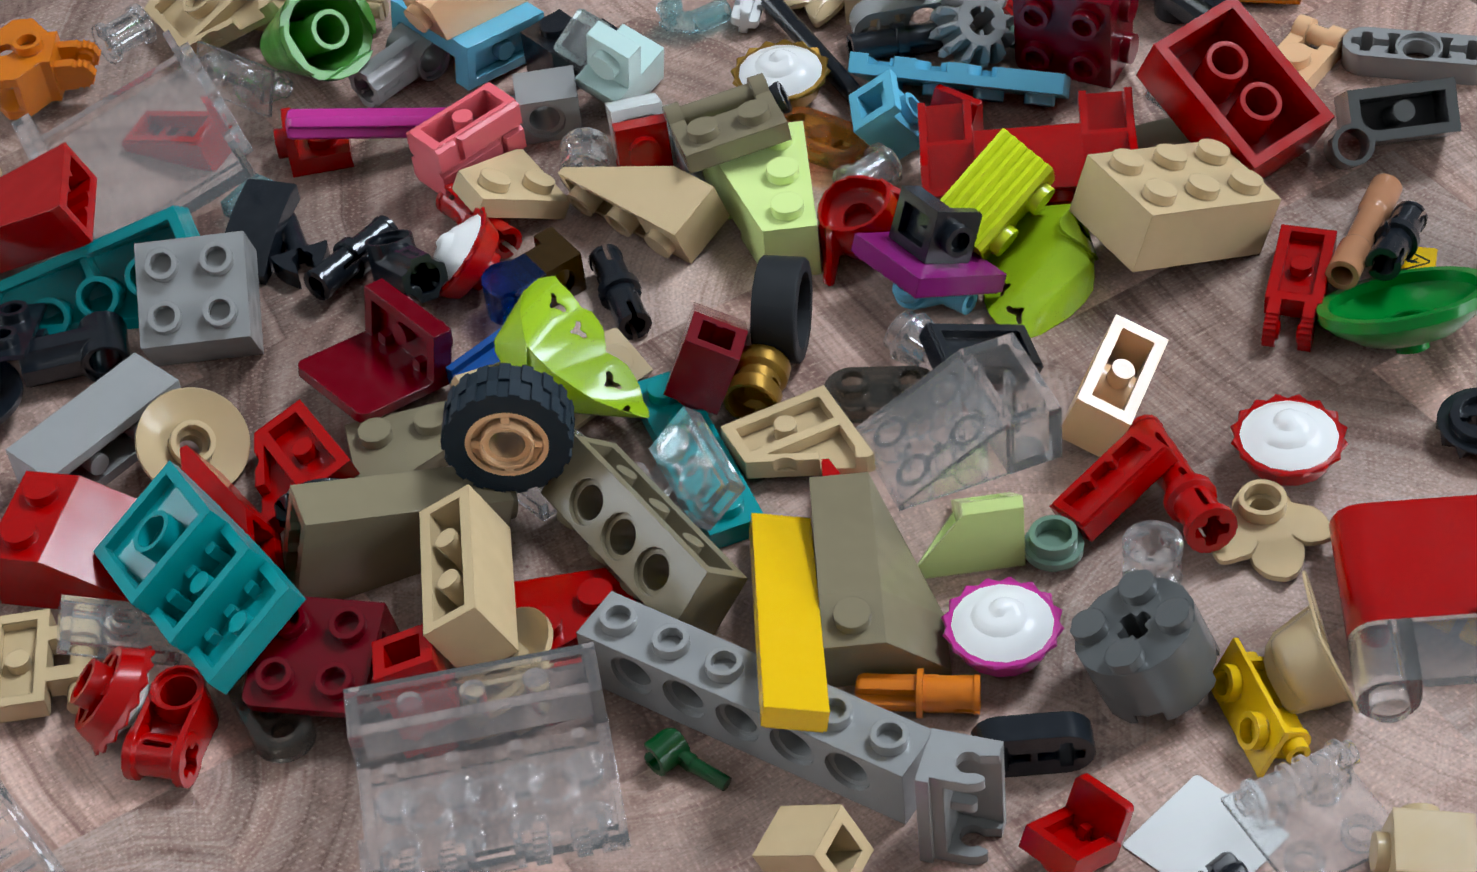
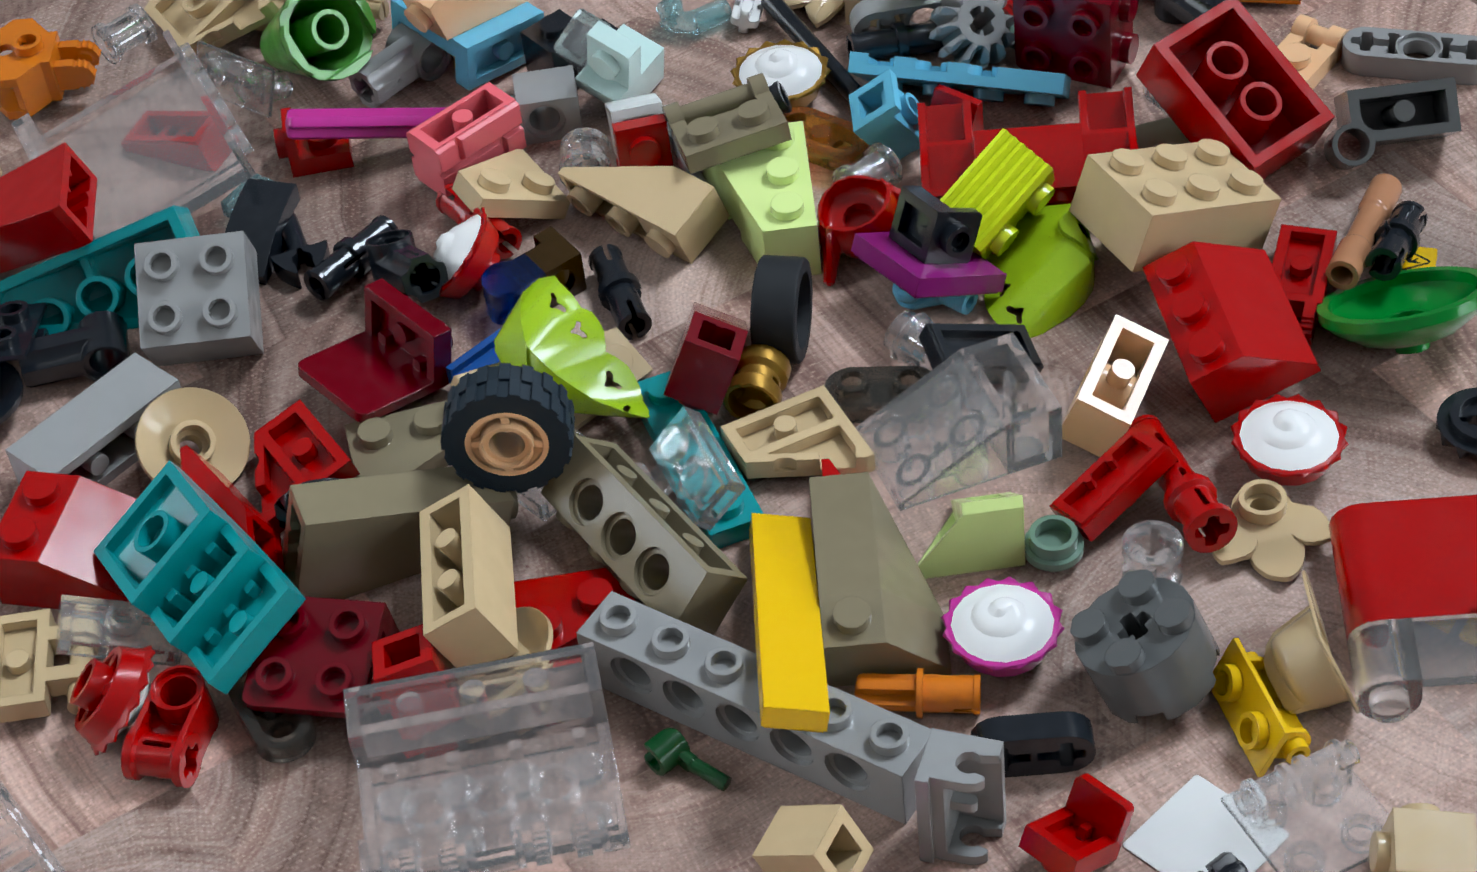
(1230, 324): none -> red slope

